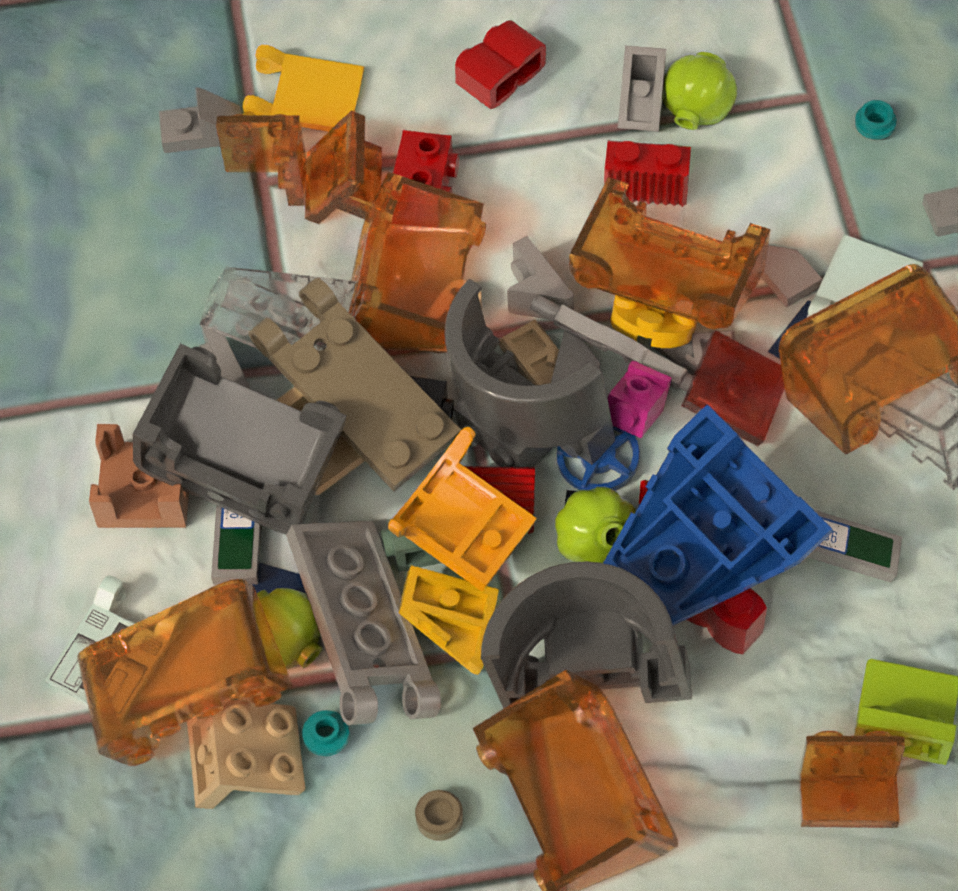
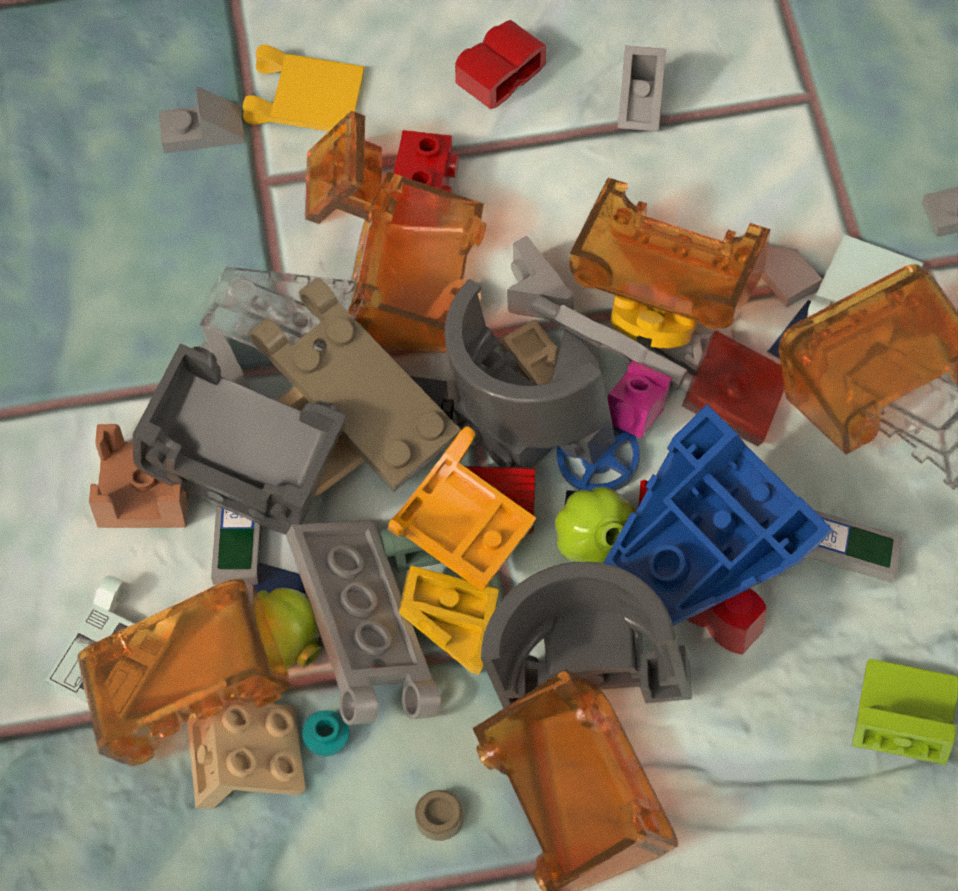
(266, 145): clear orange bracket -> none
(651, 170): red brick -> none
(699, 90): lime plant -> none
(850, 780): clear orange bracket -> none
(873, 112): teal plate -> none

